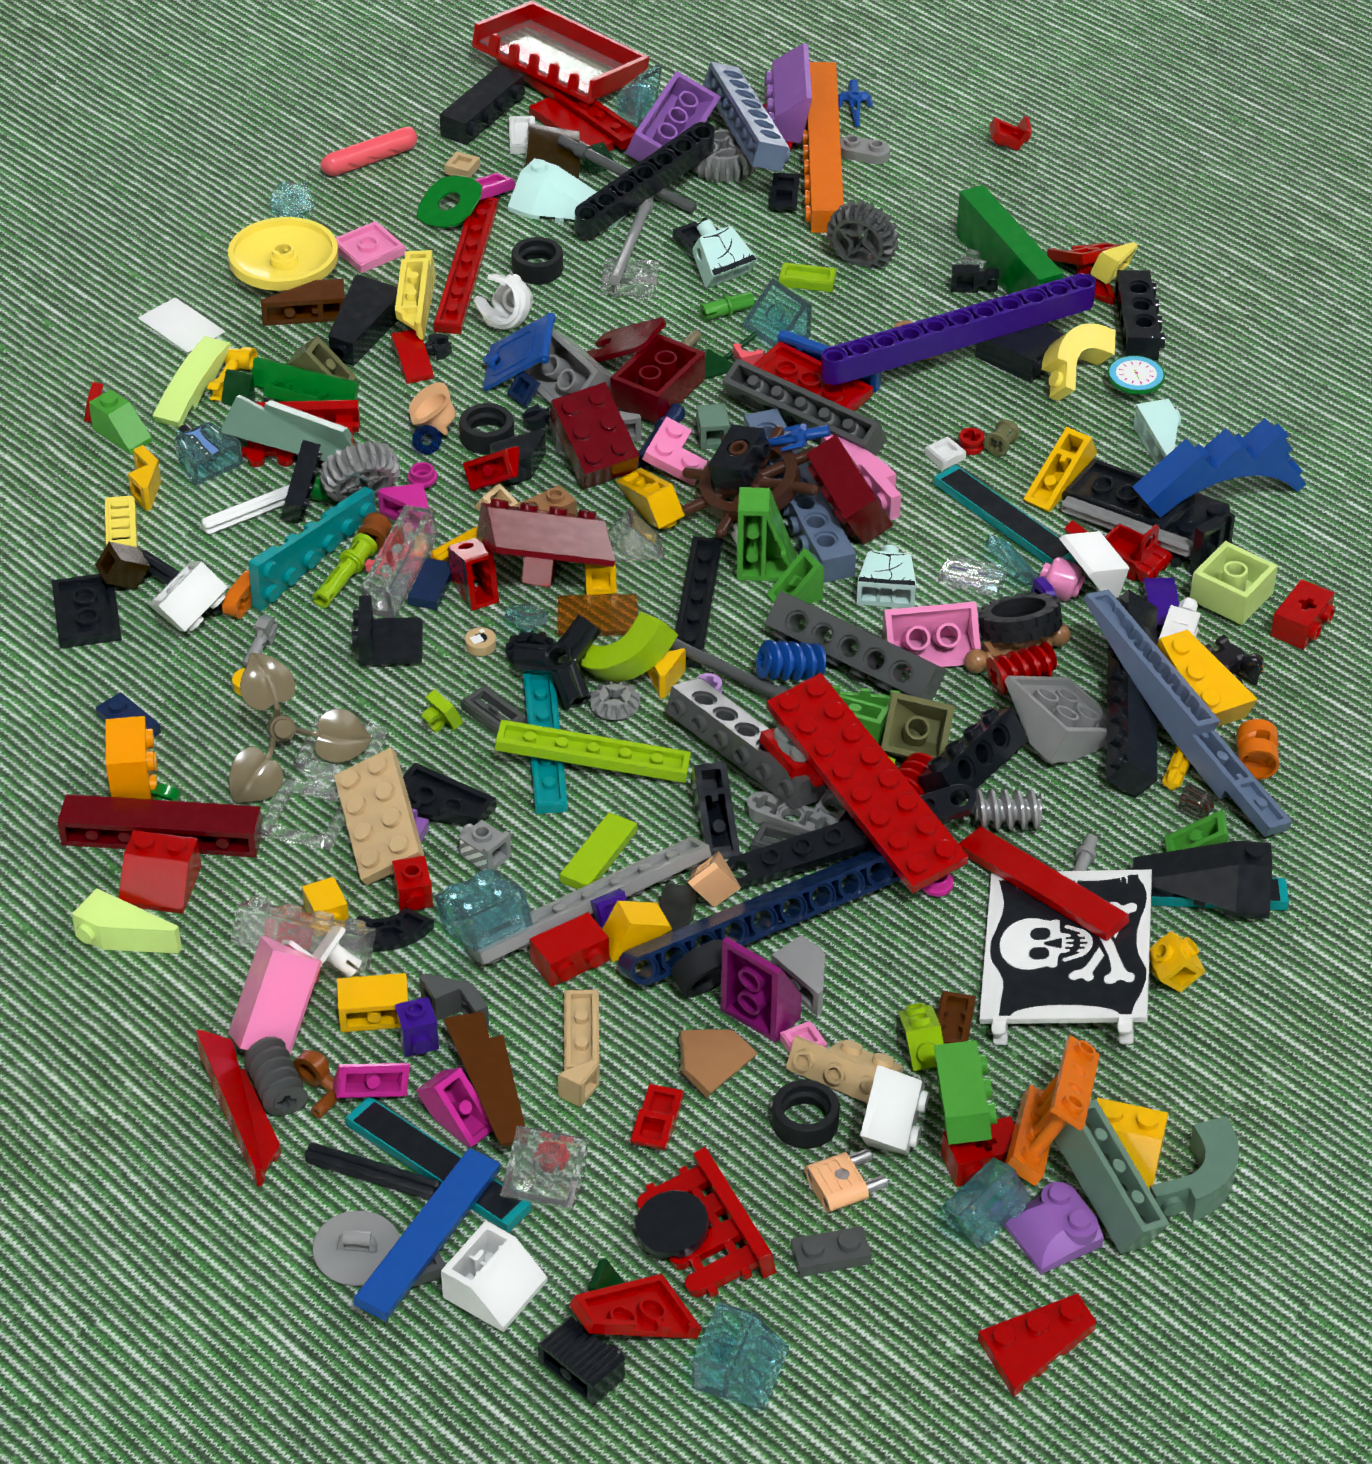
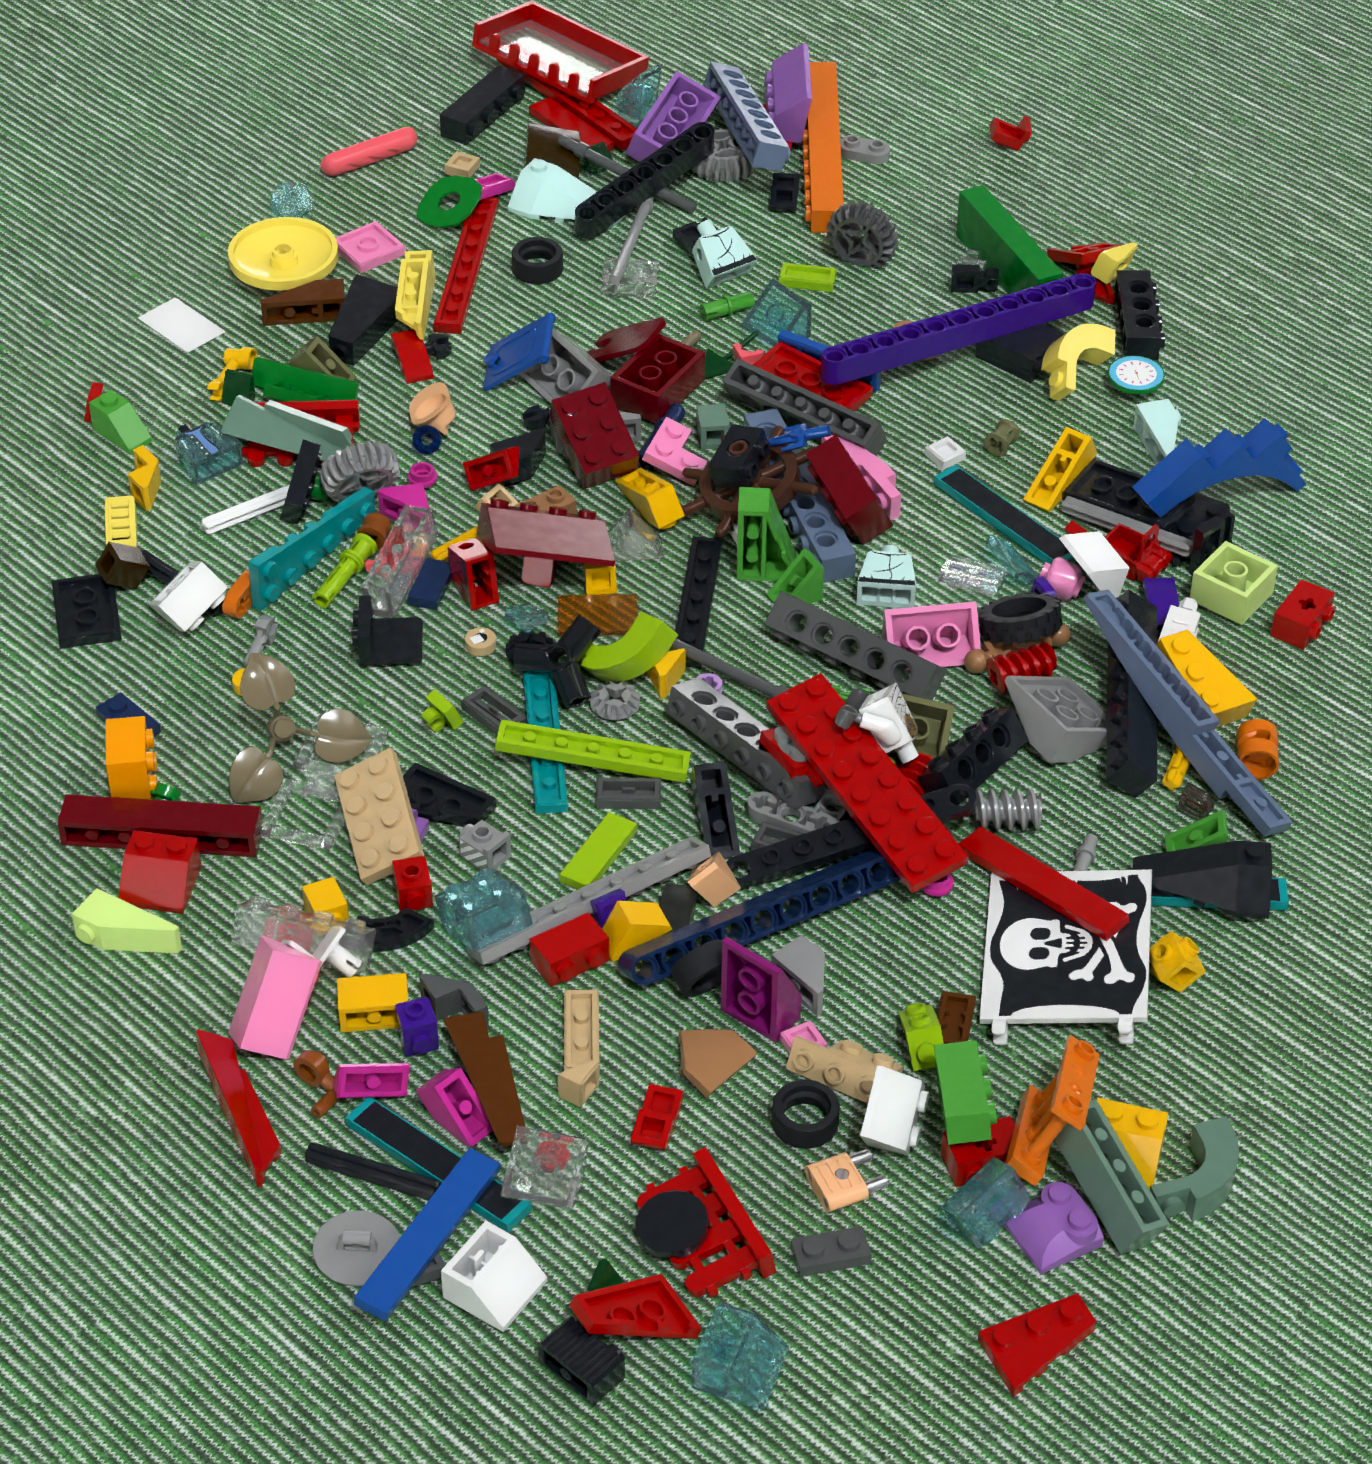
(191, 381): yellowish green slope -> none
(275, 1077): dark grey piece -> none
(485, 415): black tyre -> none
(510, 302): white helmet -> none
(518, 133): white tile -> none
(523, 388): dark blue slope -> none
(628, 793): none -> dark grey tile
(789, 660): blue piece -> none
(854, 98): blue piece -> none
(885, 716): none -> white torso
(971, 440): red bush -> none
(1236, 660): black animal -> none

